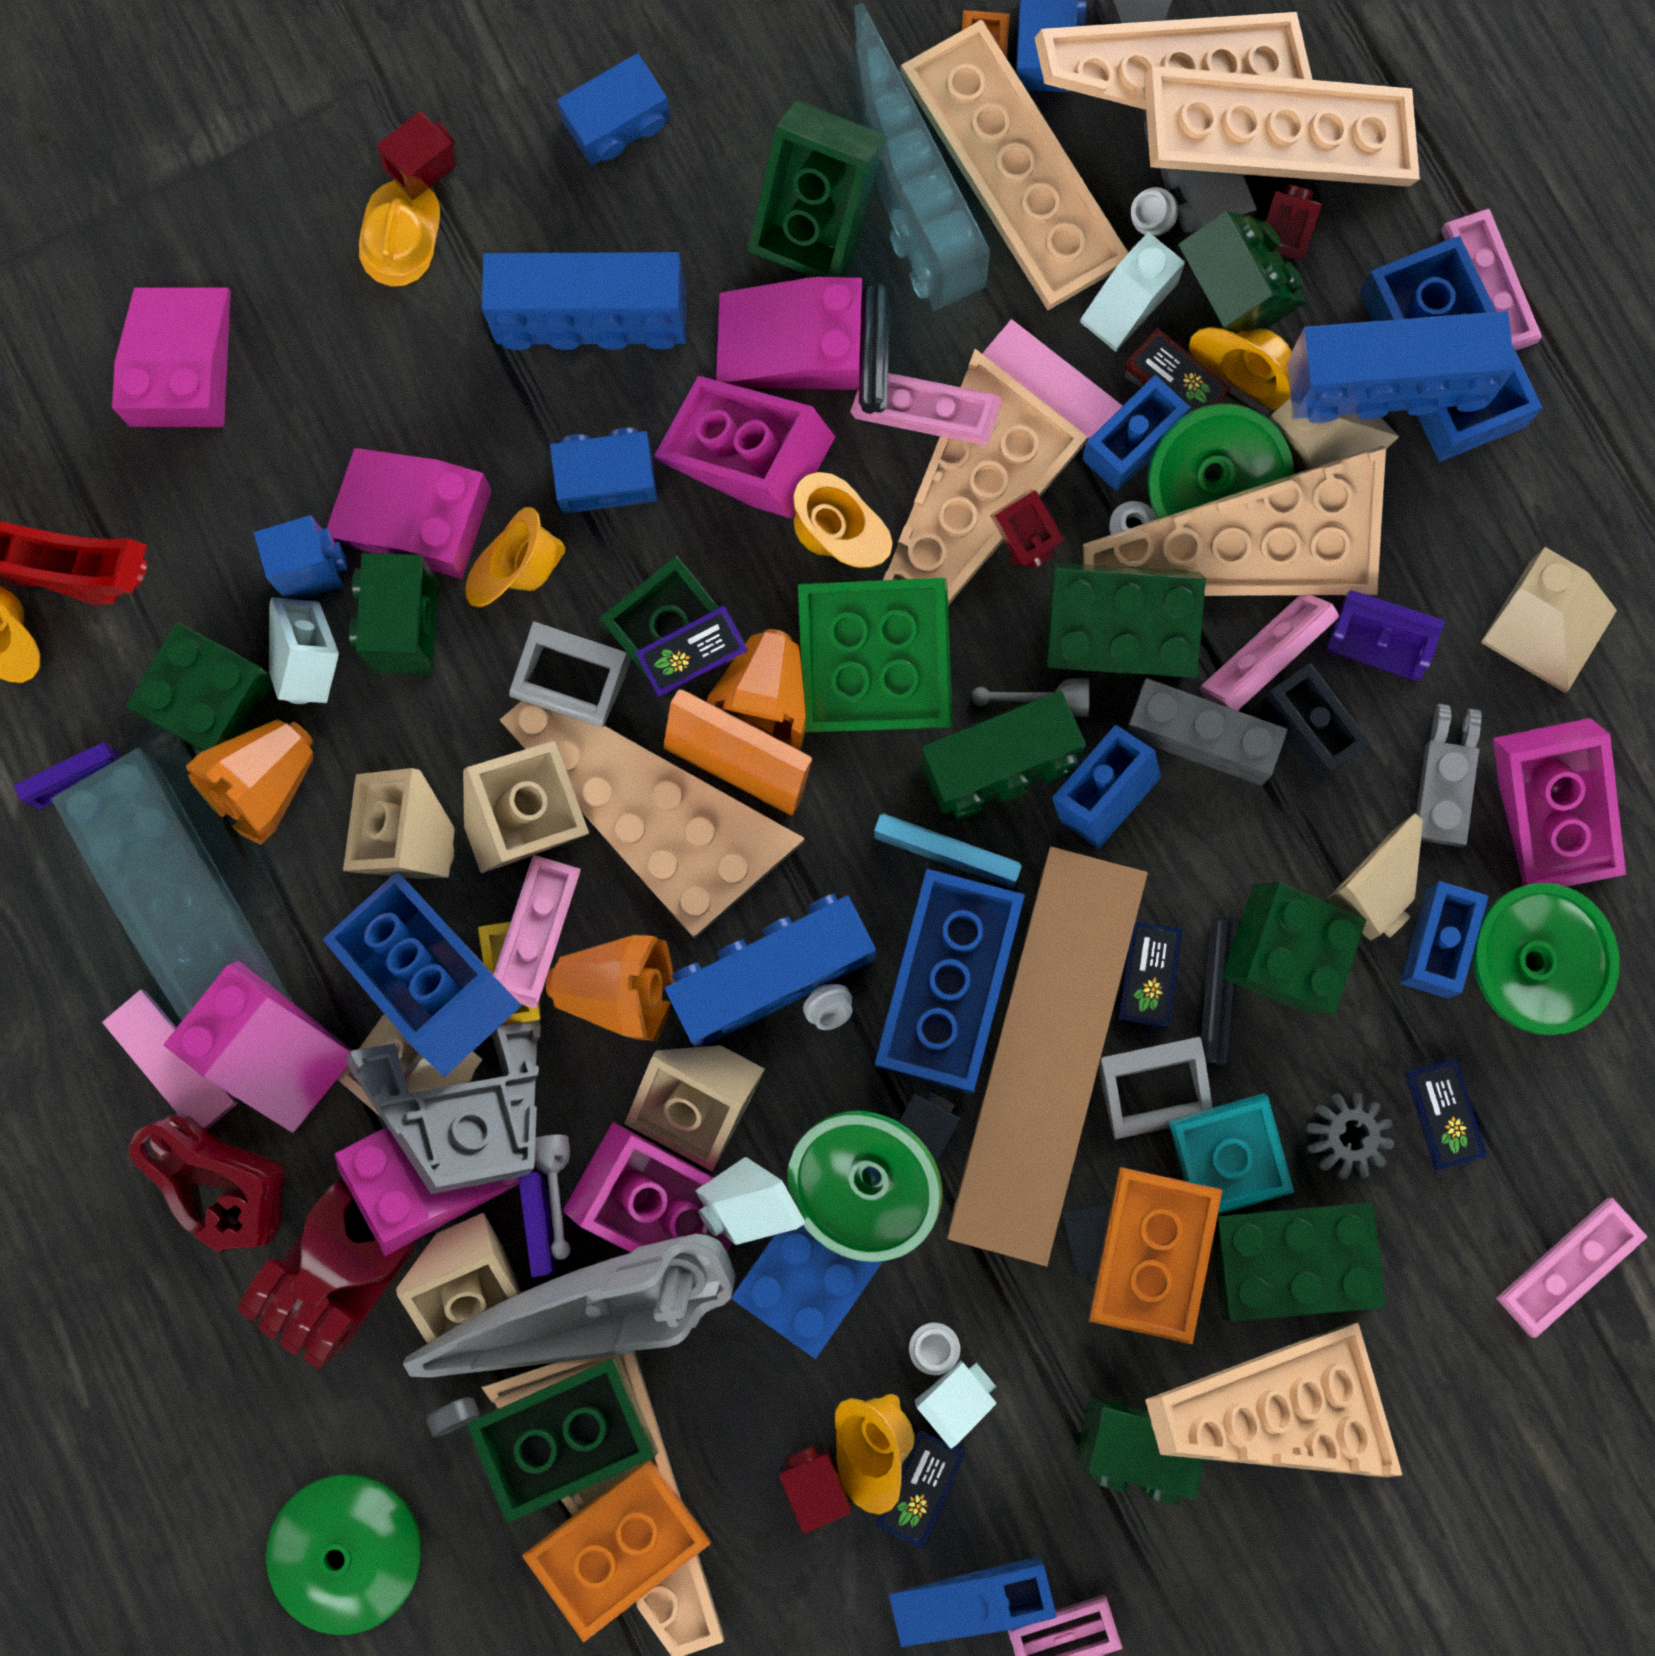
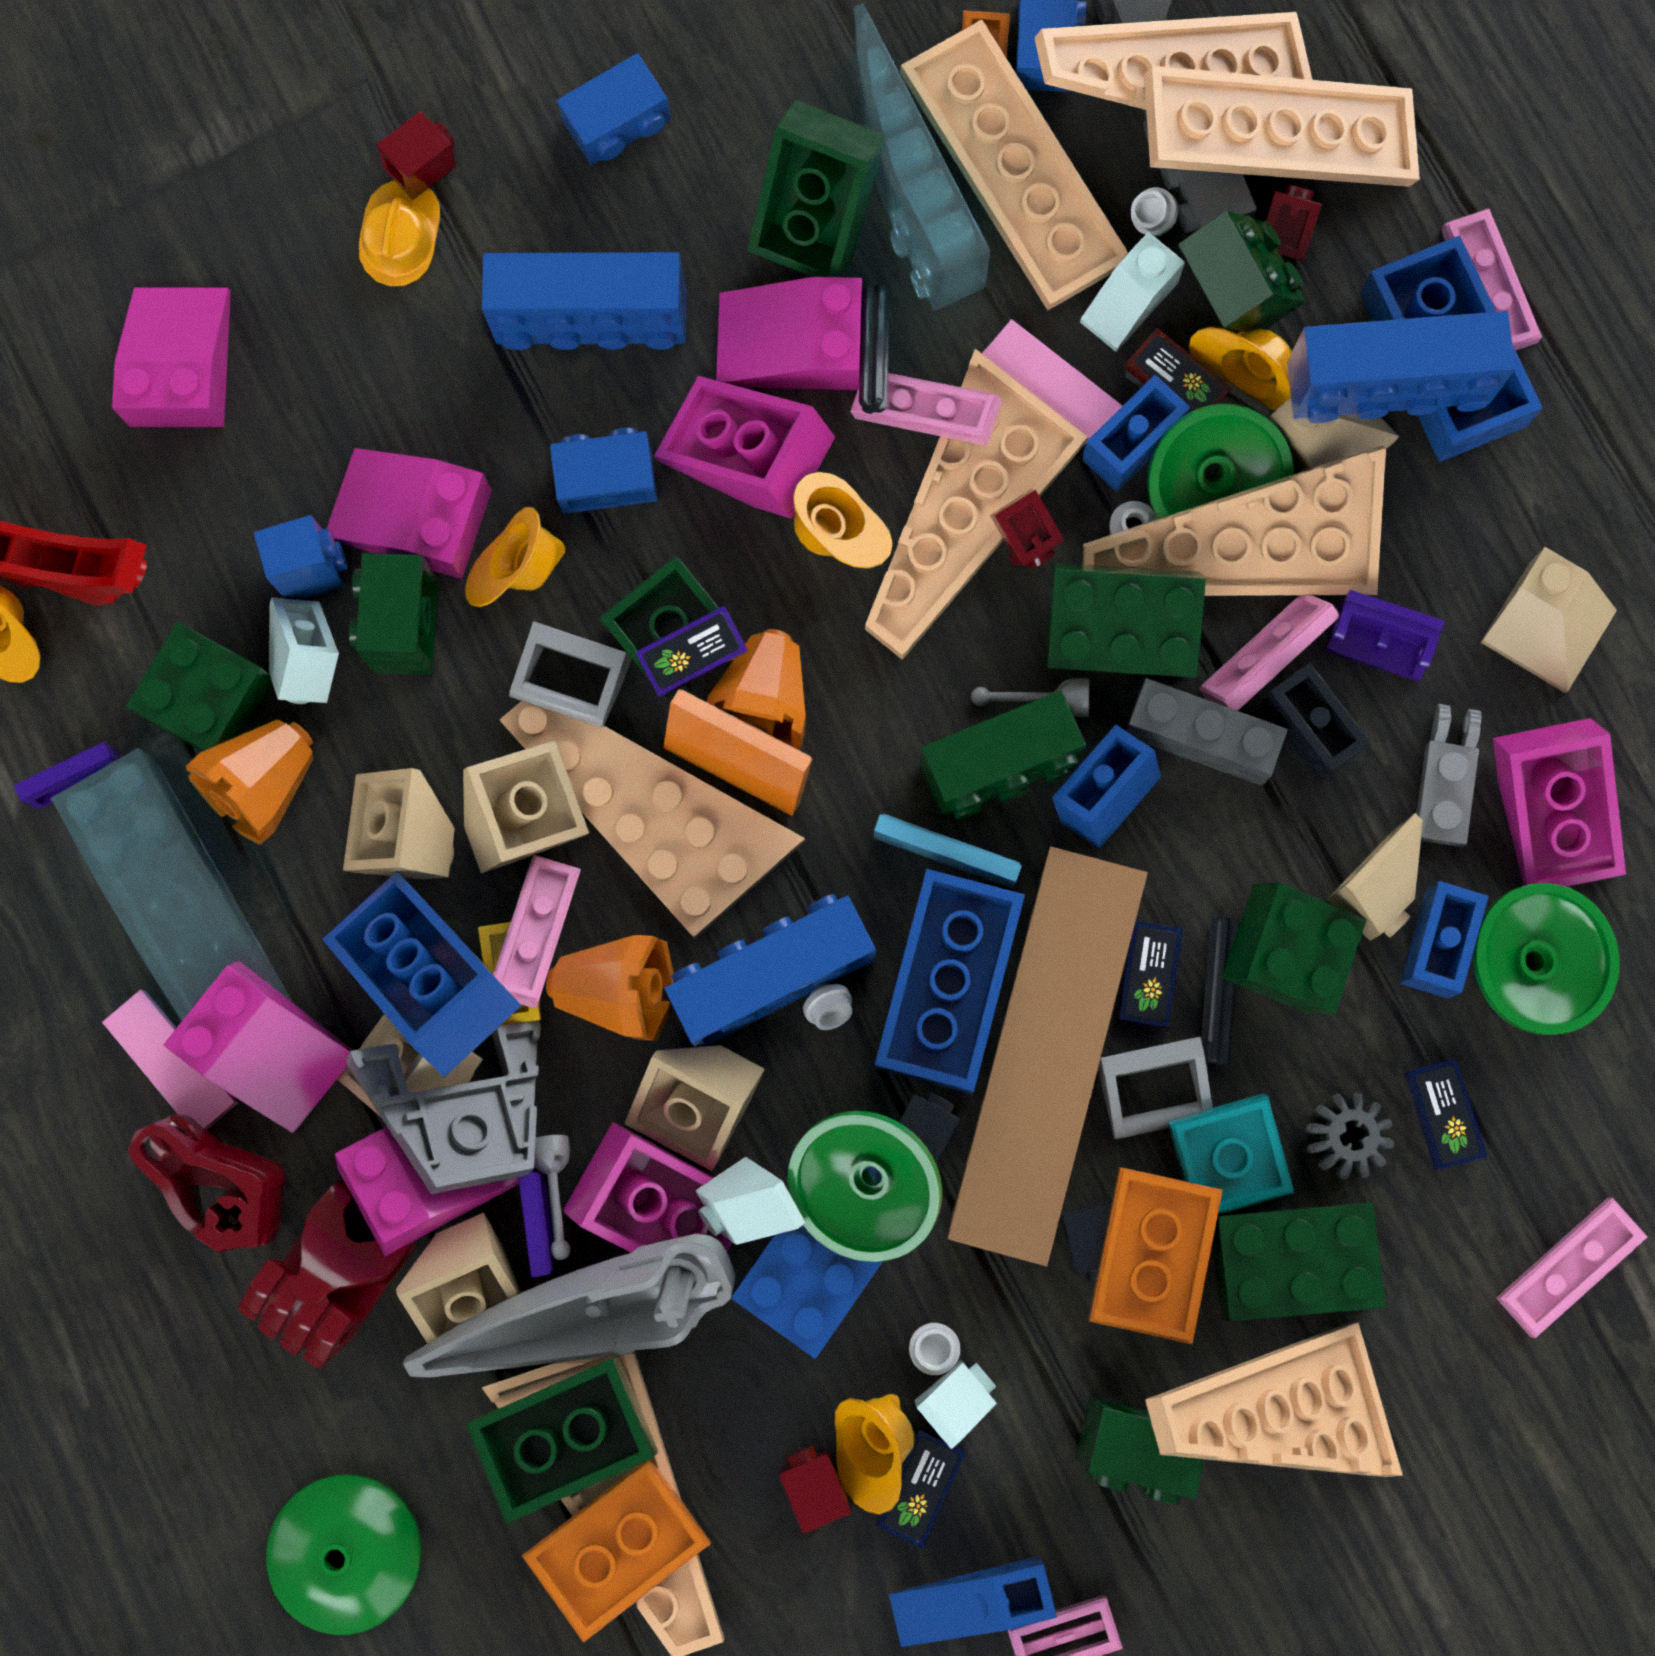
(452, 1416): dark grey tile -> none
(875, 655): green plate -> none

